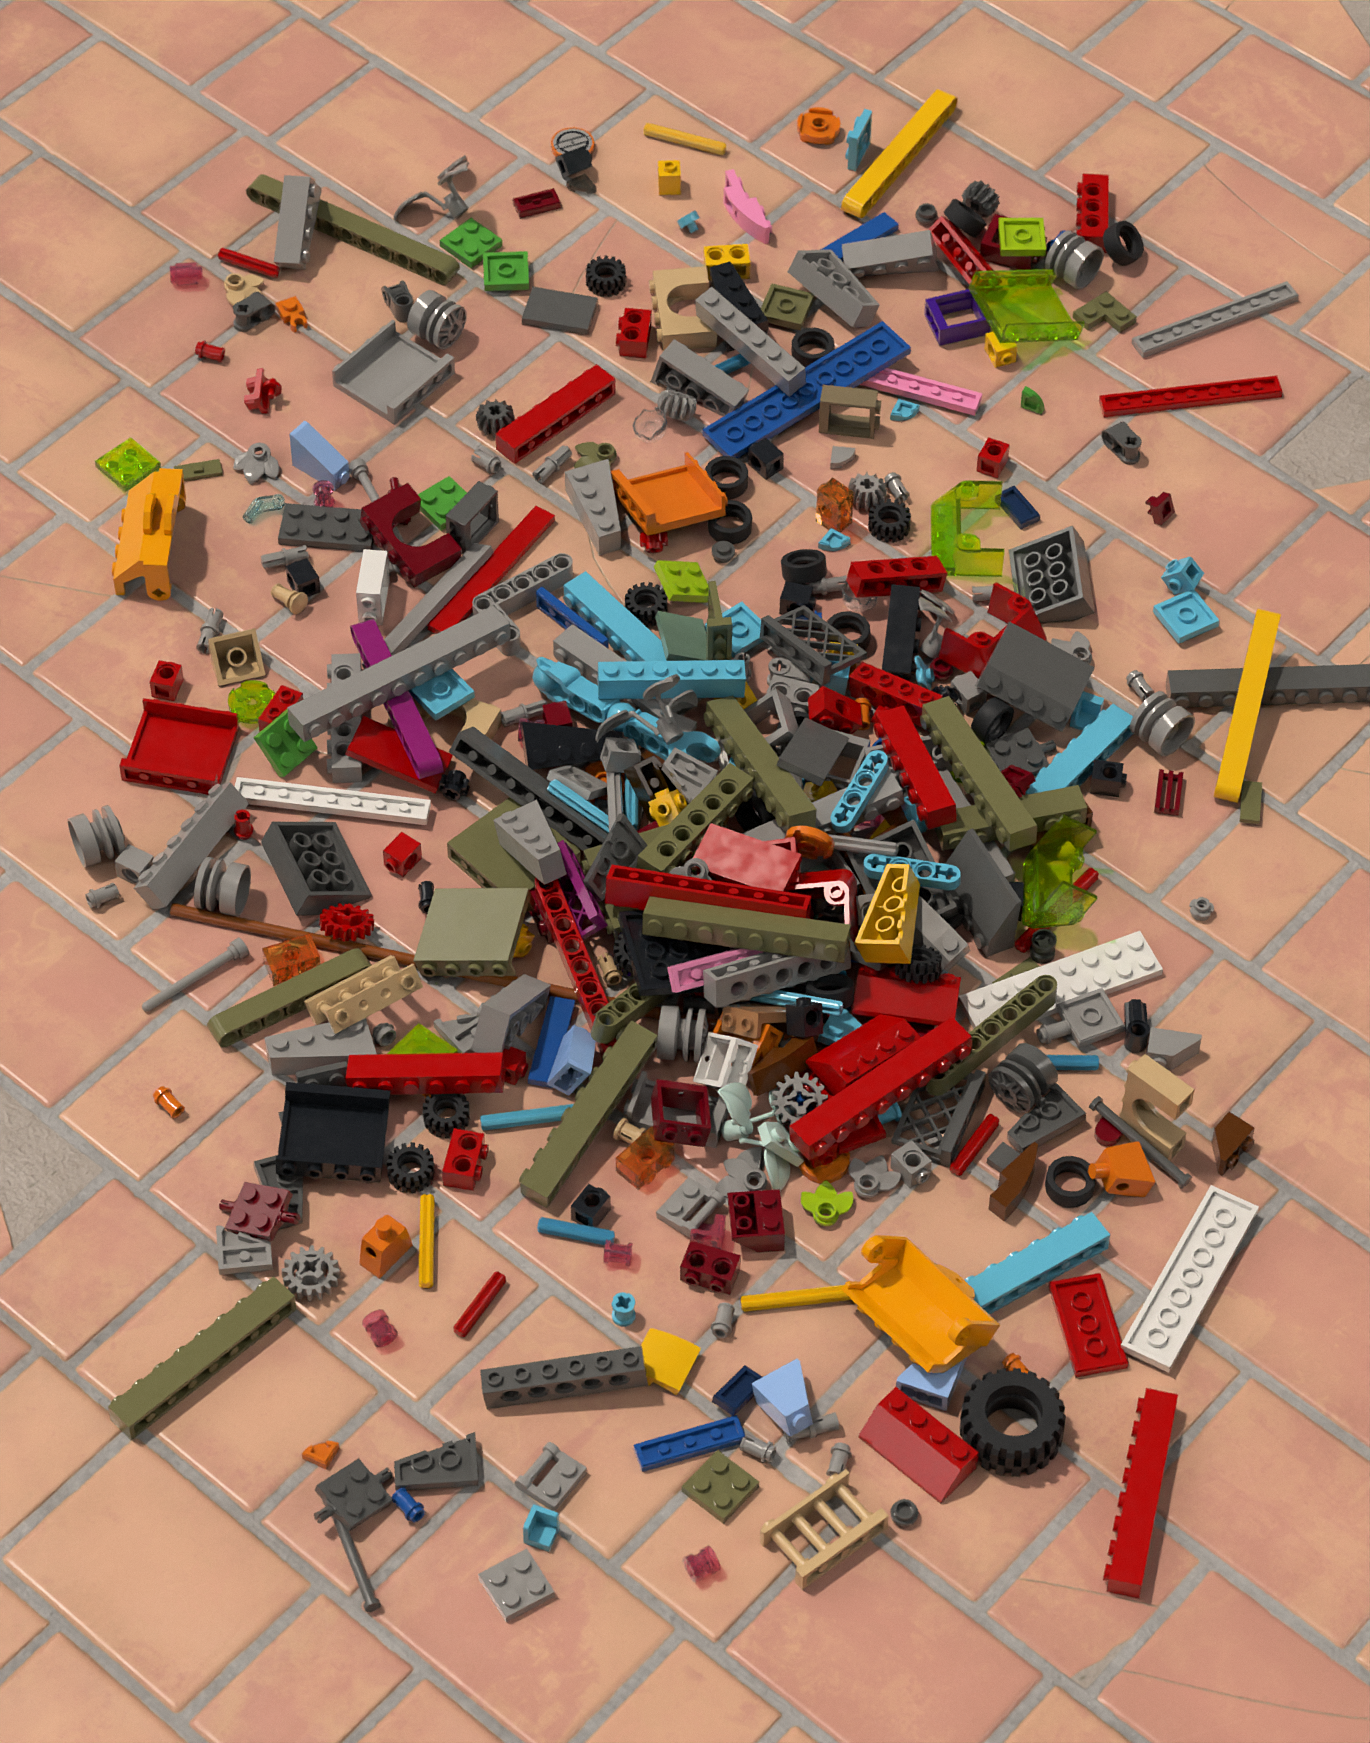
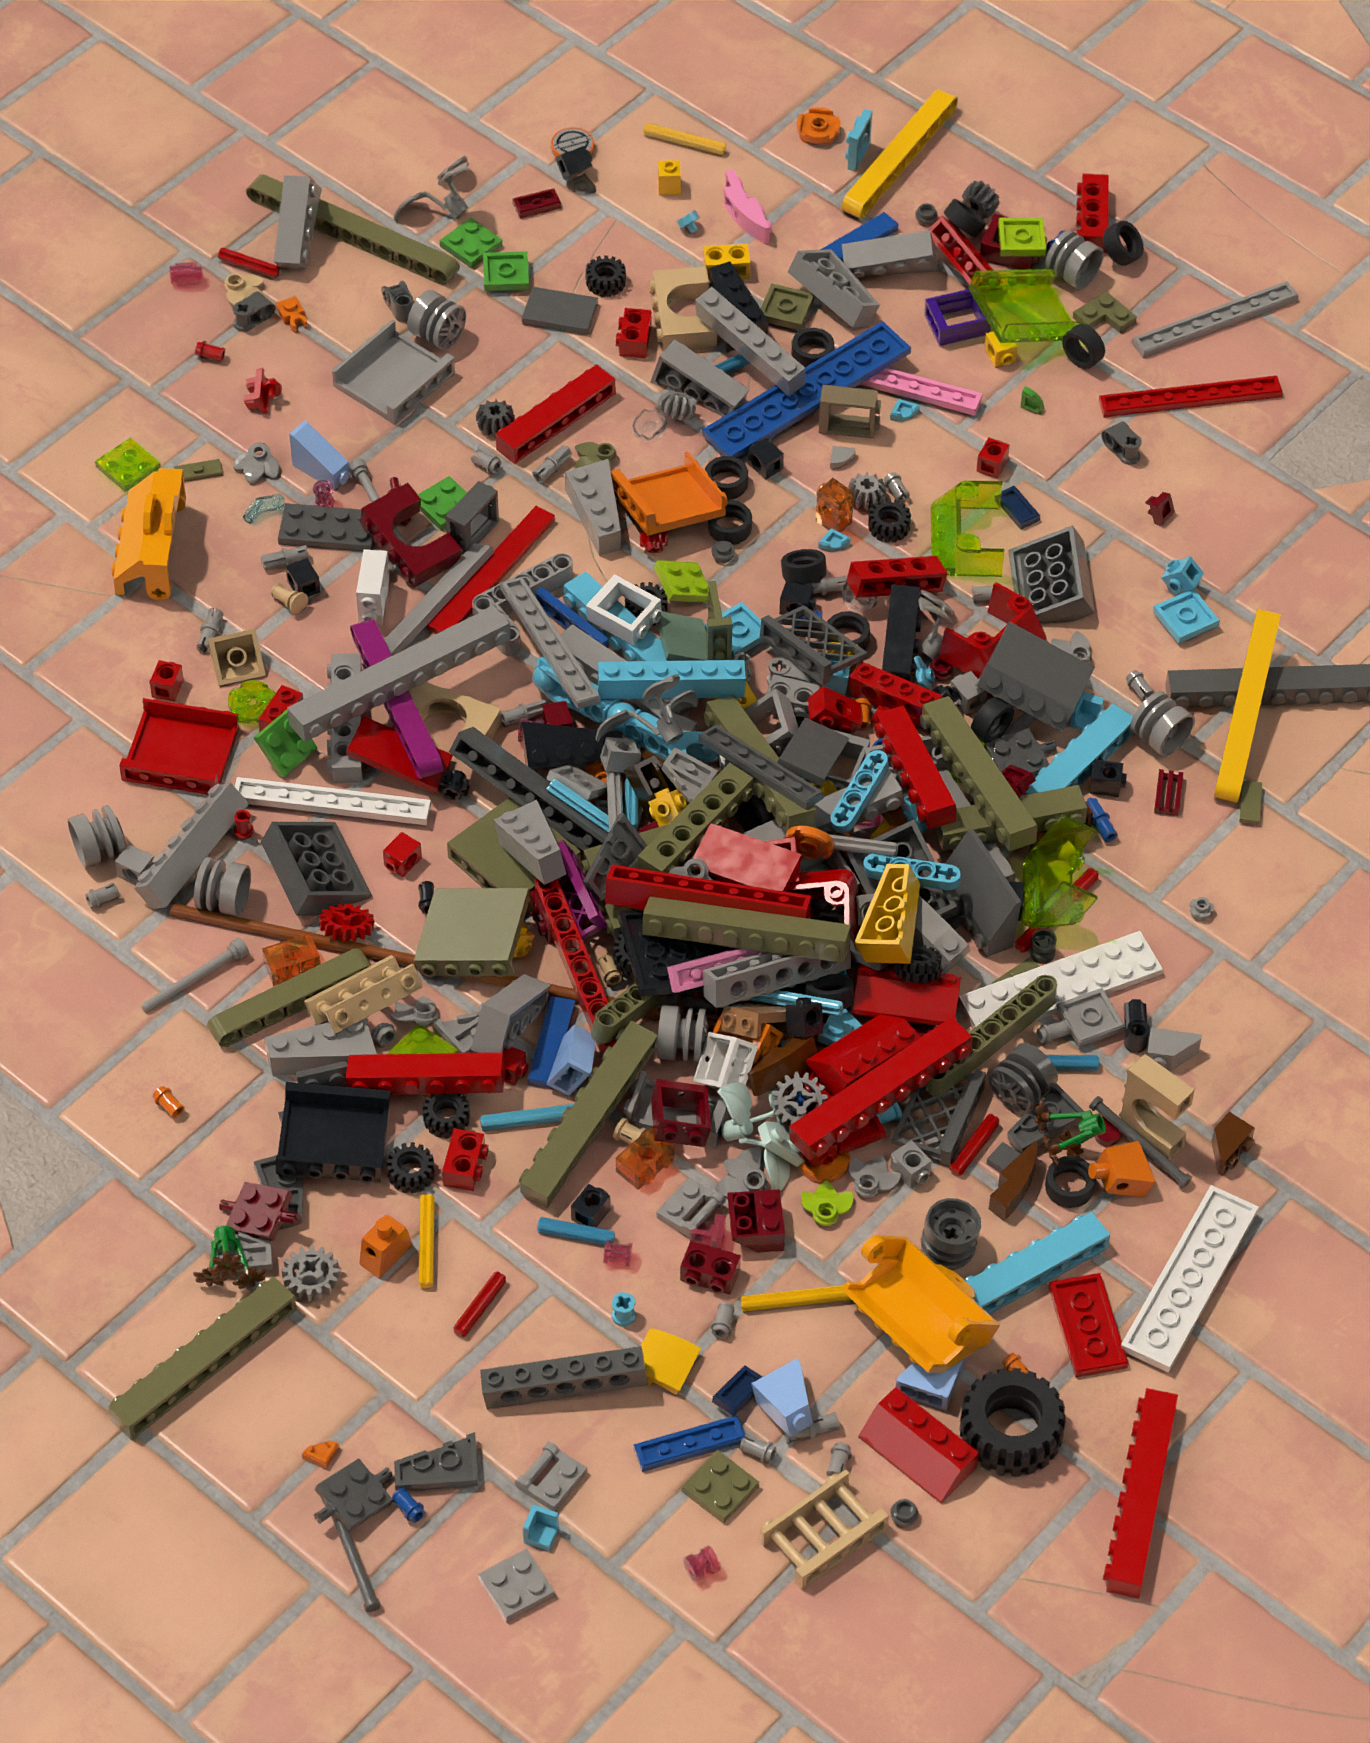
(225, 1242): none -> reddish brown plant
(381, 1330): clear pink wheel -> none
(422, 1012): none -> light grey plate
(442, 694): medium azure plate -> none
(550, 643): none -> light grey tile
(608, 595): none -> white window
(761, 767): none -> dark grey tile
(951, 1233): none -> dark grey wheel
(1077, 353): none -> black tyre
(1090, 1127): none -> plant
(1101, 820): none -> blue axle

